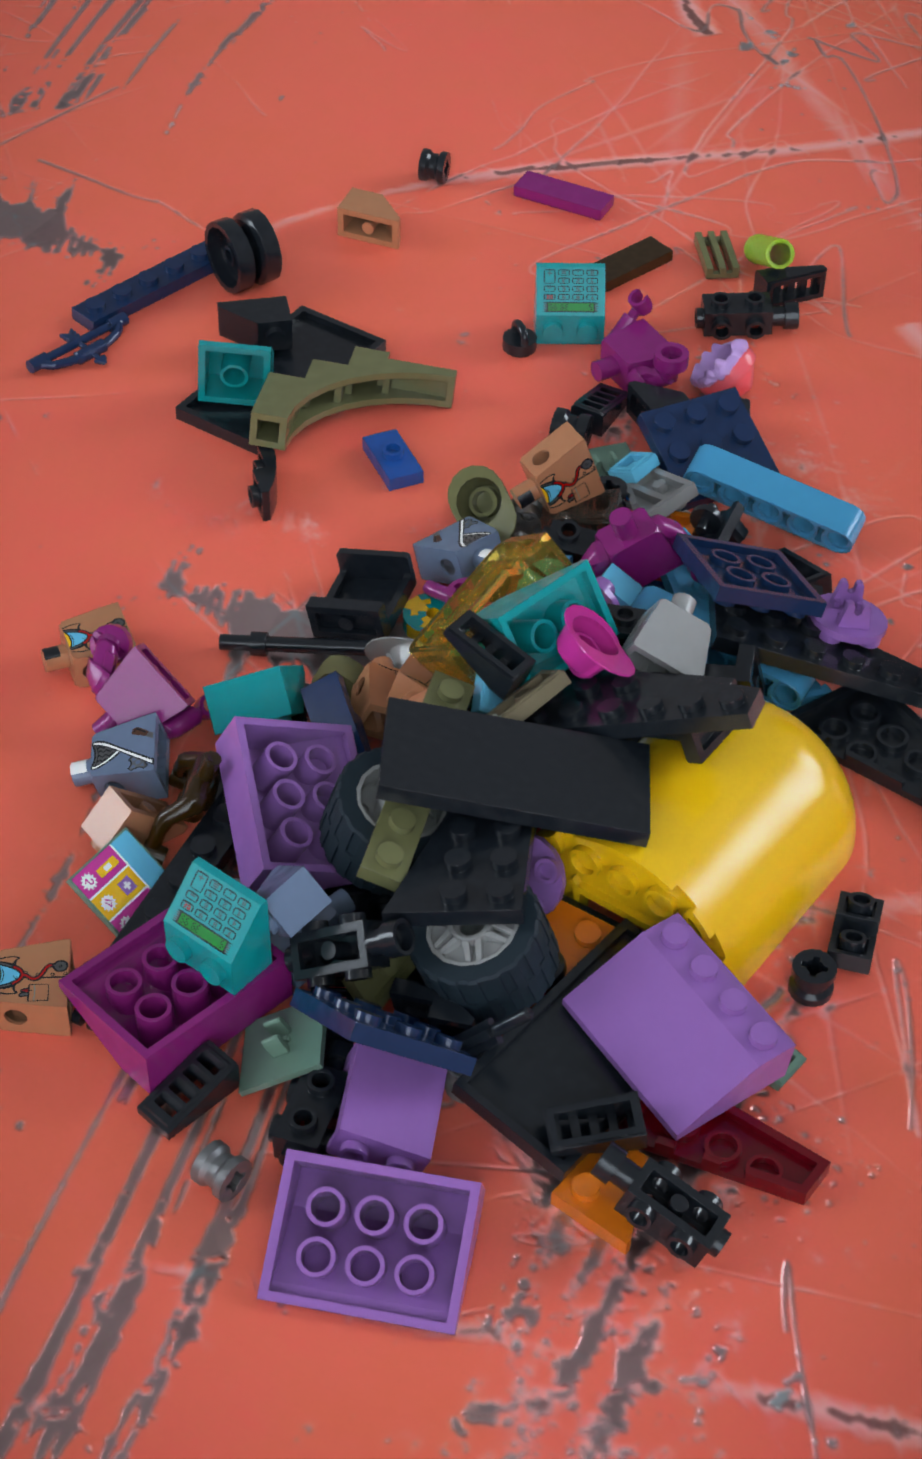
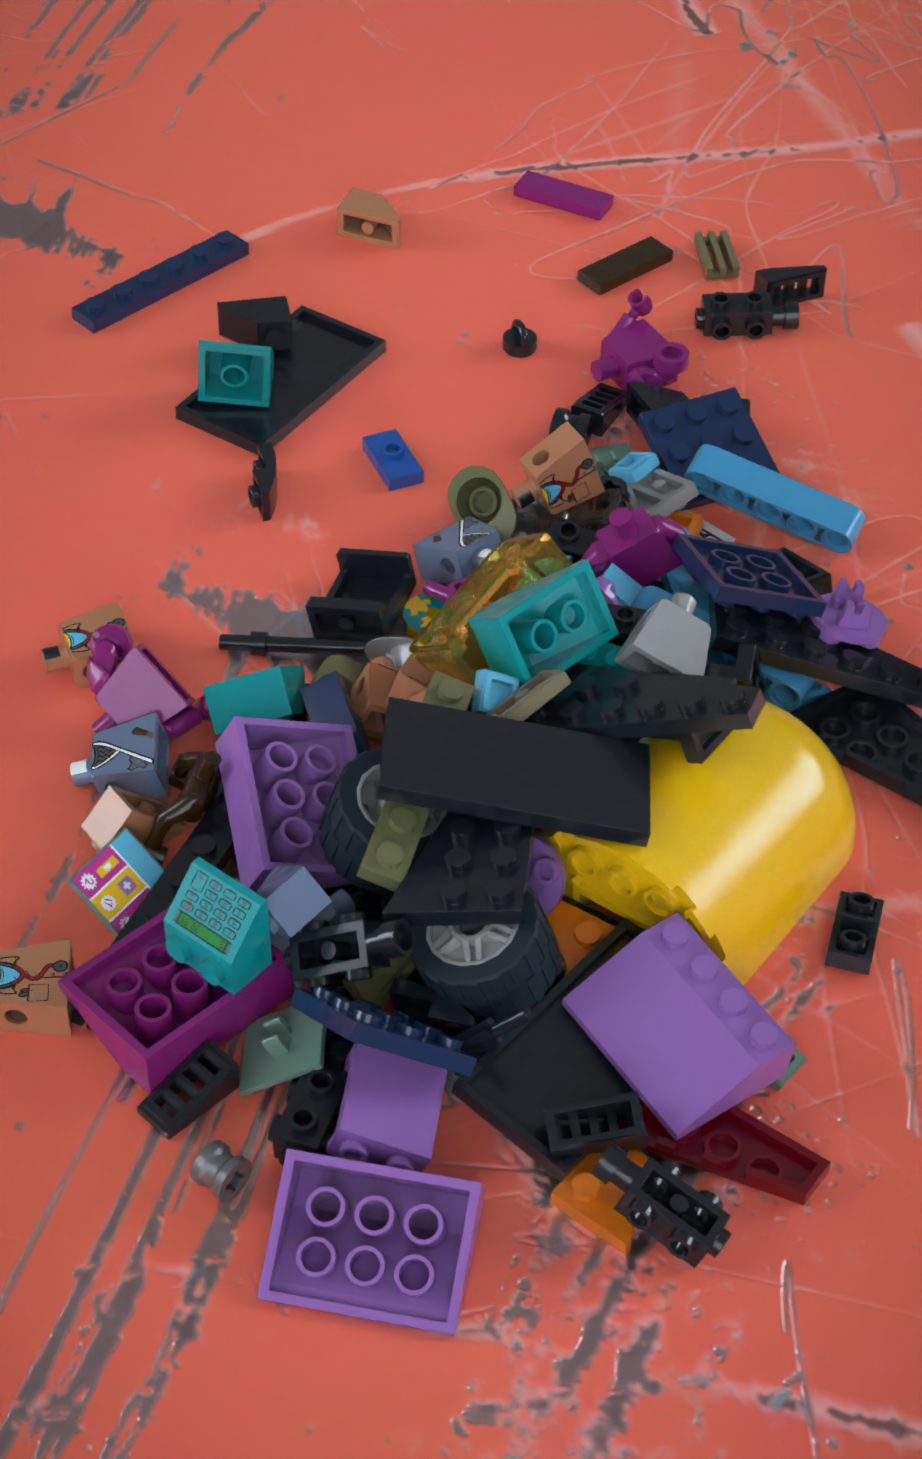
(94, 350): dark blue piece -> none
(243, 250): black wheel -> none
(369, 379): olive arch -> none
(434, 166): black wheel -> none
(500, 664): black slope -> none
(569, 303): teal slope -> none
(591, 645): dark pink piece -> none
(718, 524): black hips -> none
(725, 368): hair -> none
(769, 251): lime piece -> none
(812, 977): black wheel -> none

